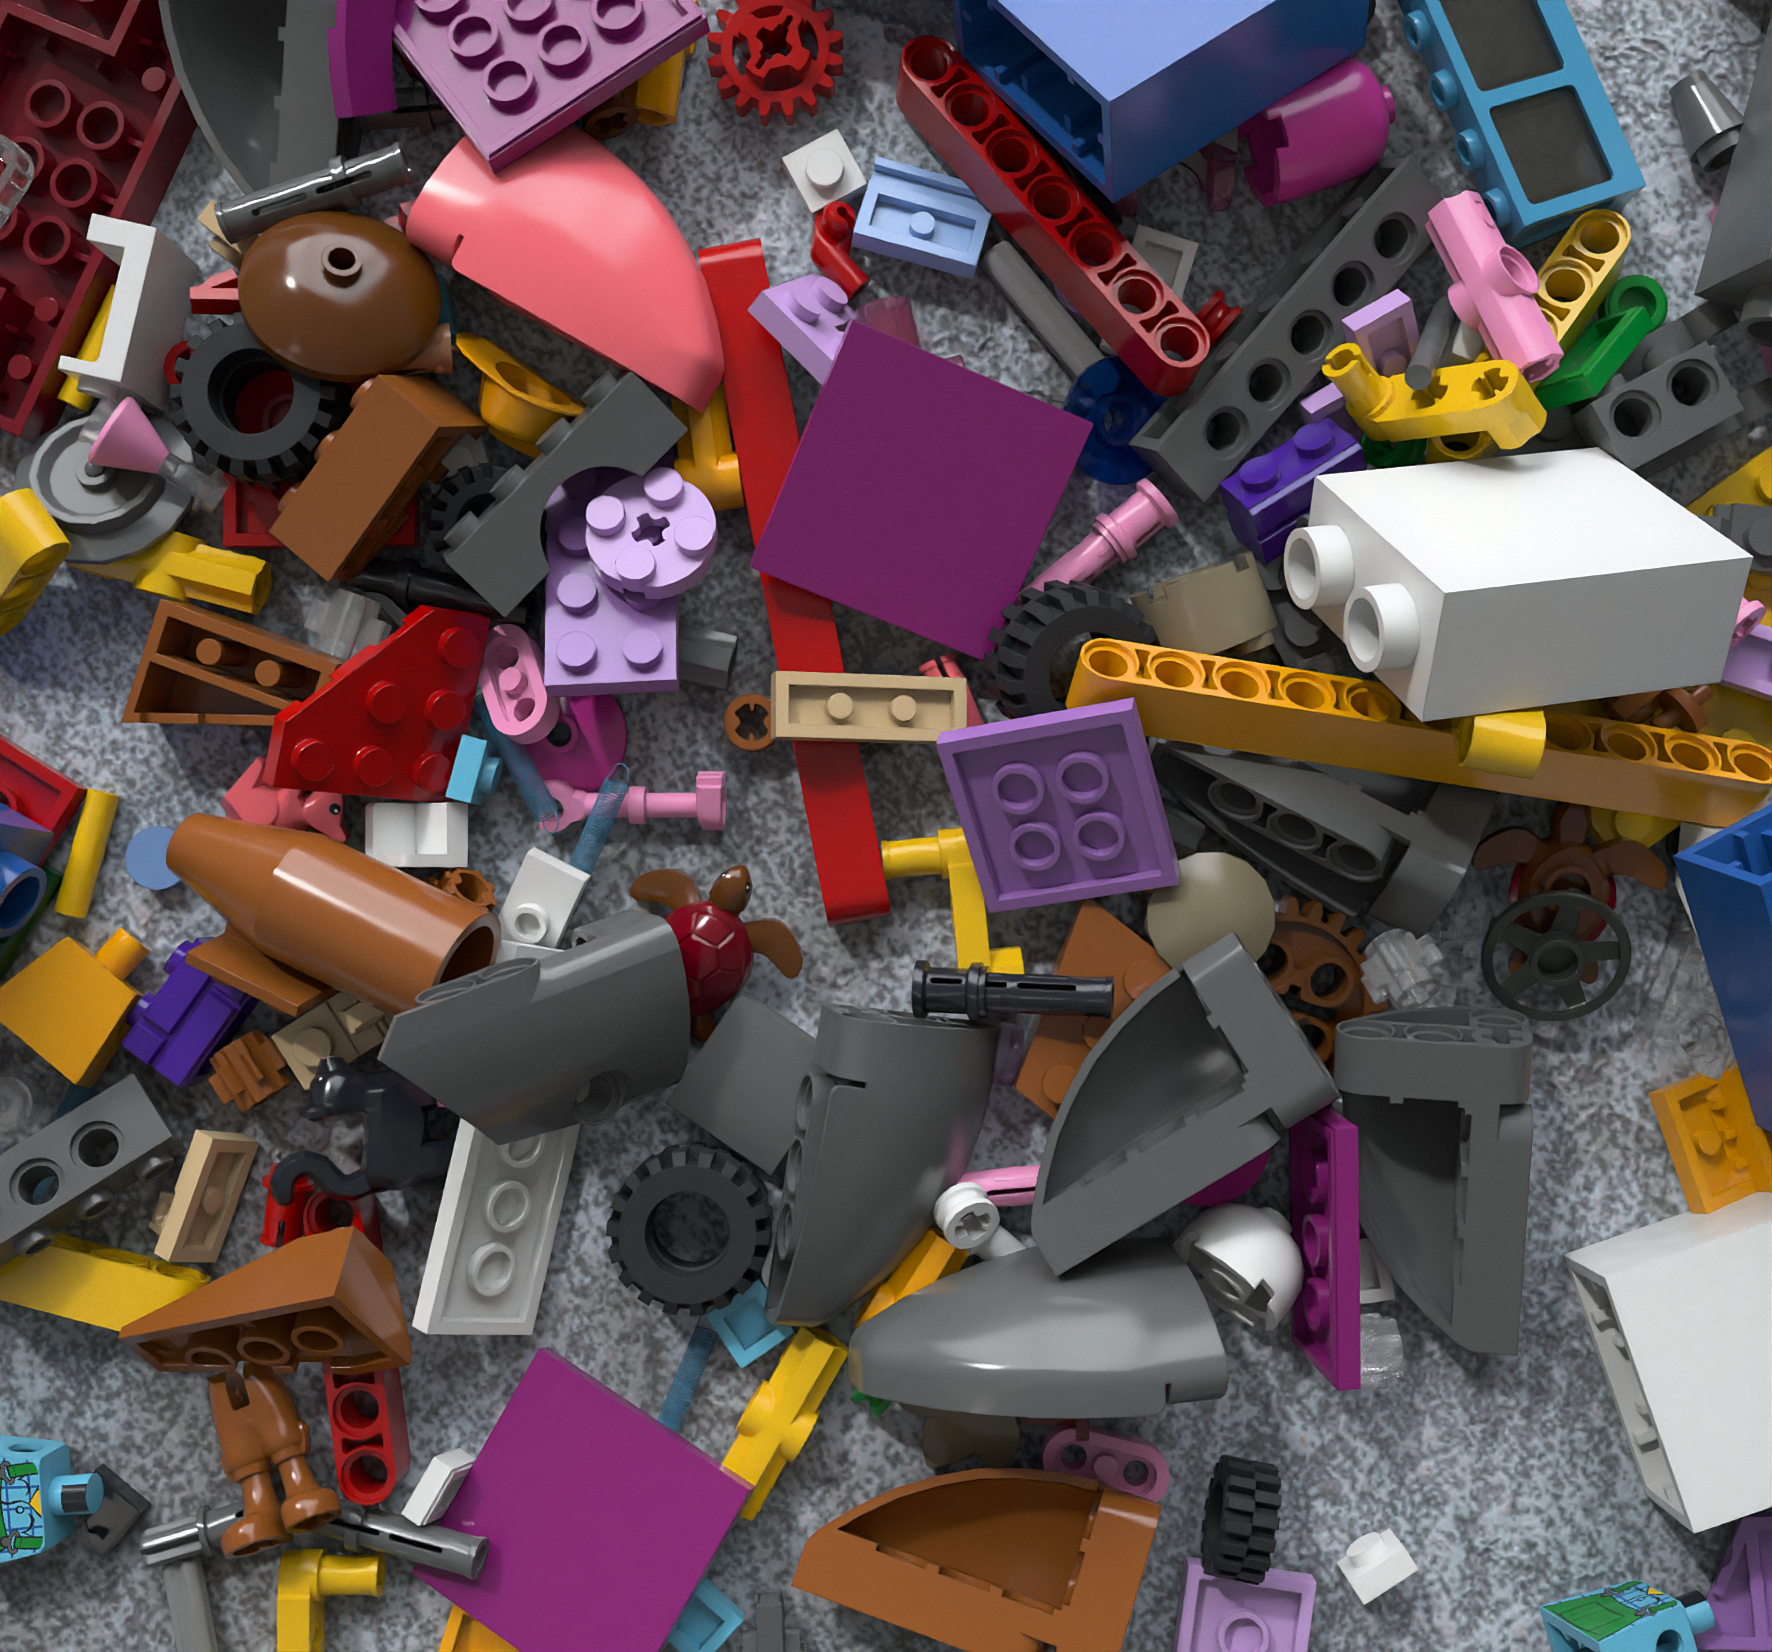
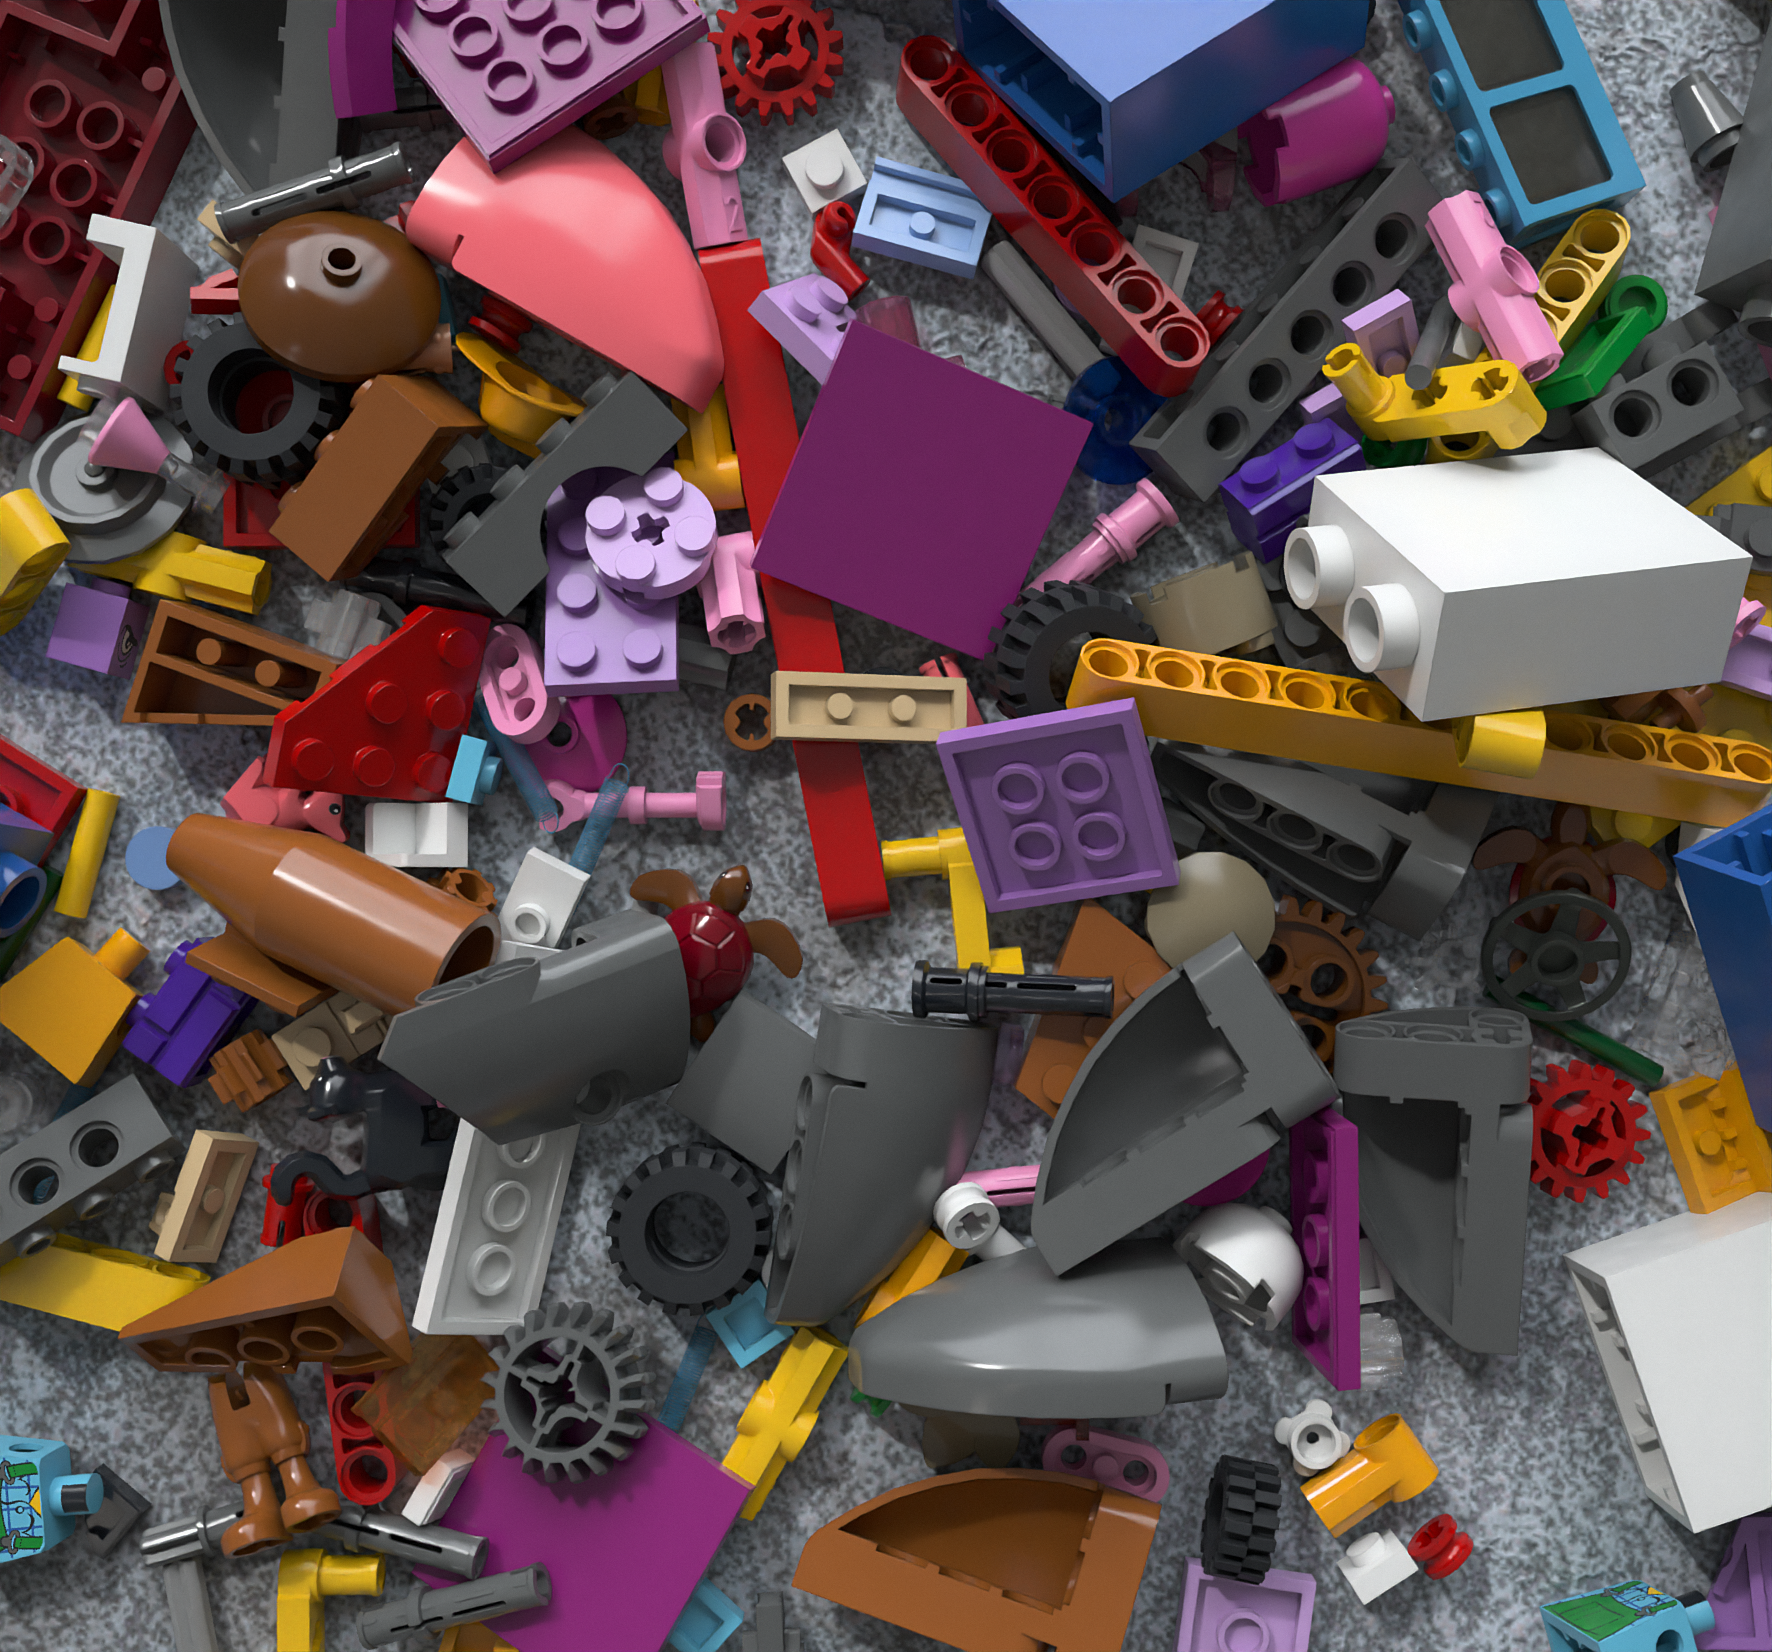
(98, 628): none -> medium lavender brick
(431, 1401): none -> clear orange plate
(431, 1611): none -> dark grey pin
(500, 324): none -> red bush
(522, 1373): none -> dark grey gear
(704, 146): none -> bright pink piece
(732, 595): none -> bright pink piece
(1317, 1455): none -> white plate
(1382, 1467): none -> light orange piece
(1402, 969): clear gear -> none
(1440, 1546): none -> red bush
(1589, 1102): none -> red gear
(1590, 1041): none -> dark green bar

